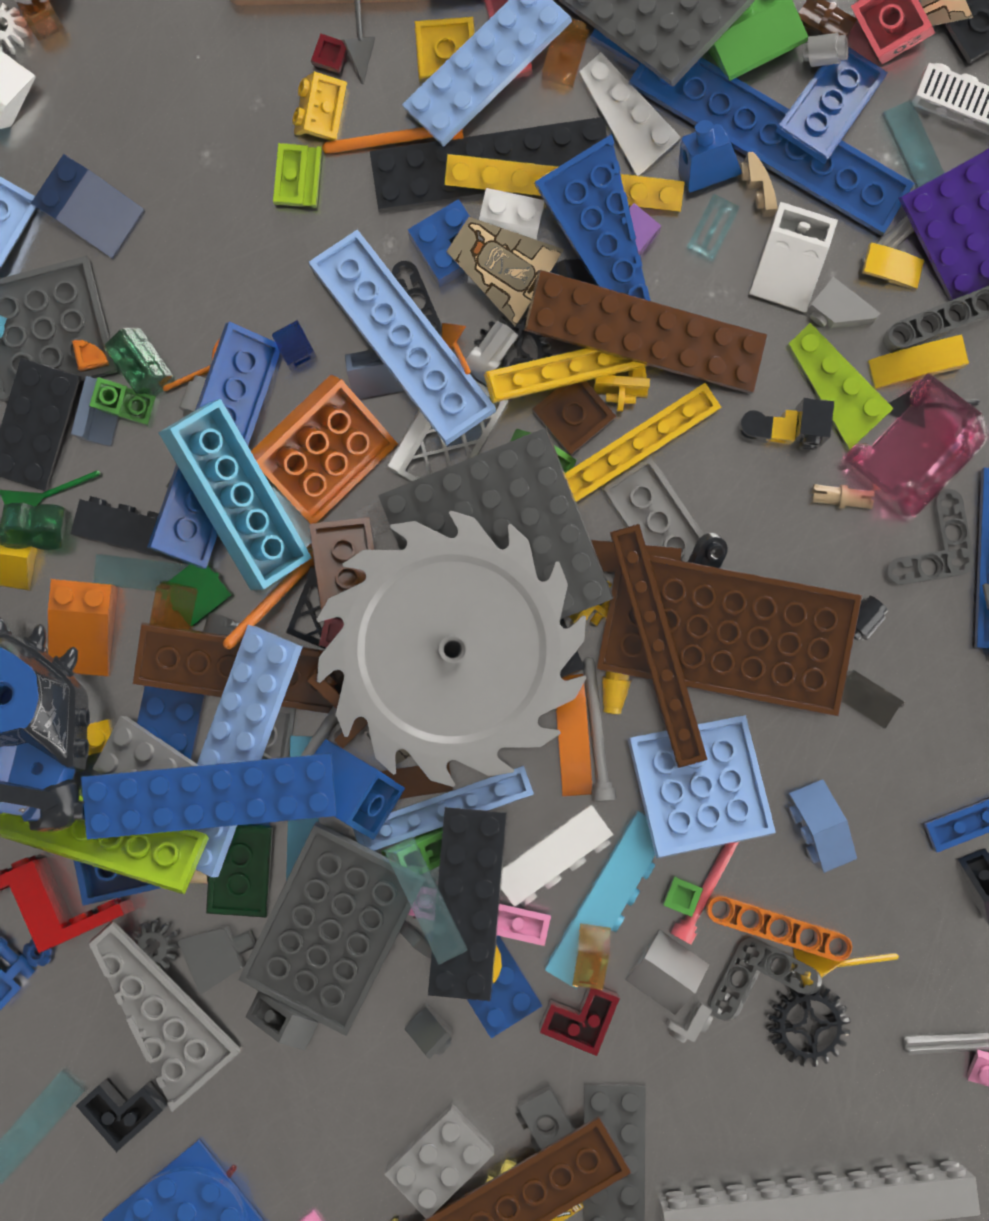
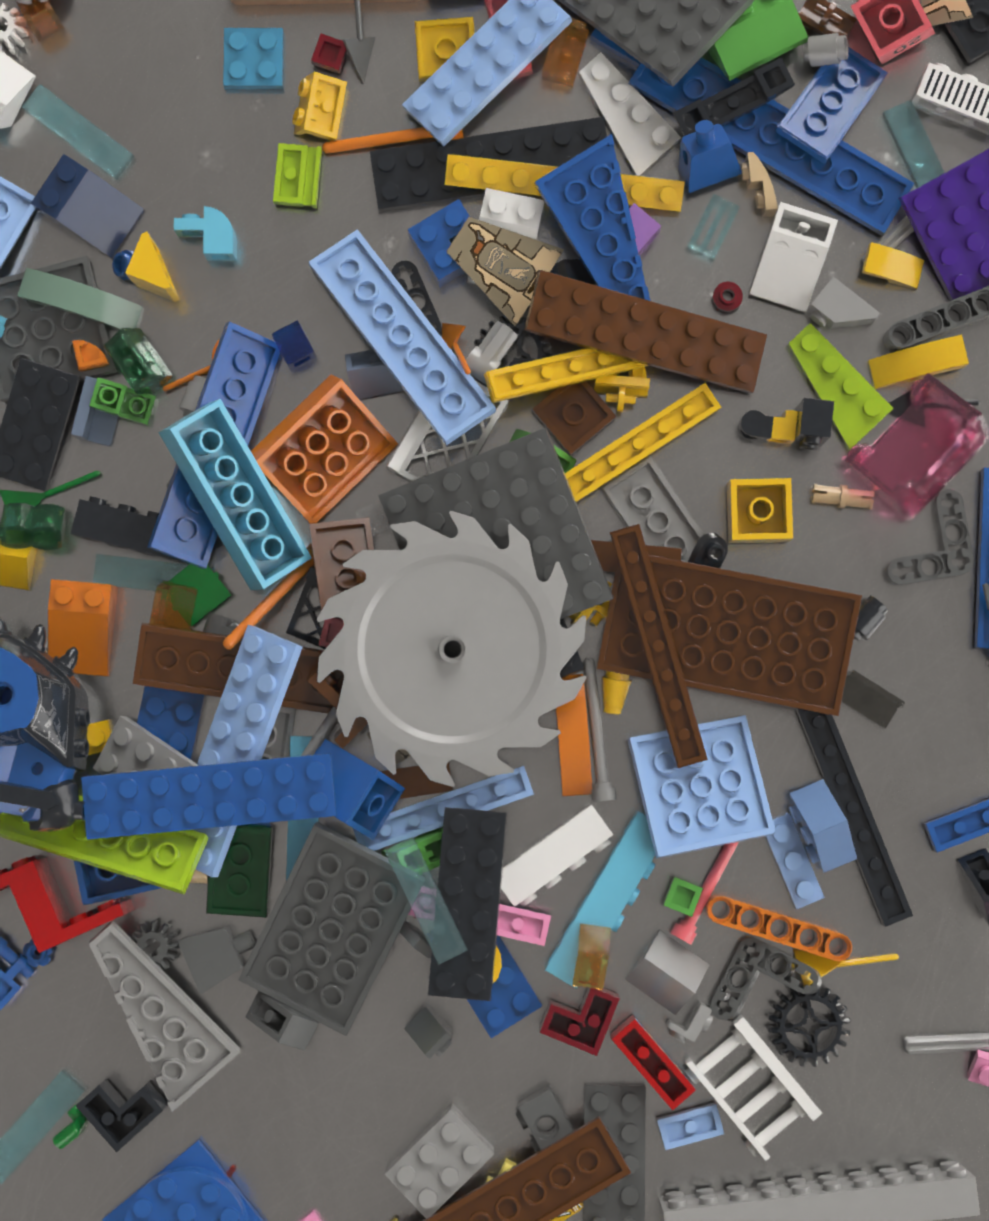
(71, 1131): none -> green arm
(78, 131): none -> clear light blue tile
(79, 299): none -> sand green slope
(121, 262): none -> blue plate
(149, 270): none -> yellow slope
(216, 230): none -> medium azure brick
(253, 58): none -> dark azure plate
(652, 1062): none -> red brick
(690, 1126): none -> light blue plate
(723, 304): none -> dark red plate
(738, 99): none -> black slope
(759, 510): none -> yellow brick
(780, 1083): none -> white fence
(793, 863): none -> light blue plate
(848, 793): none -> black plate

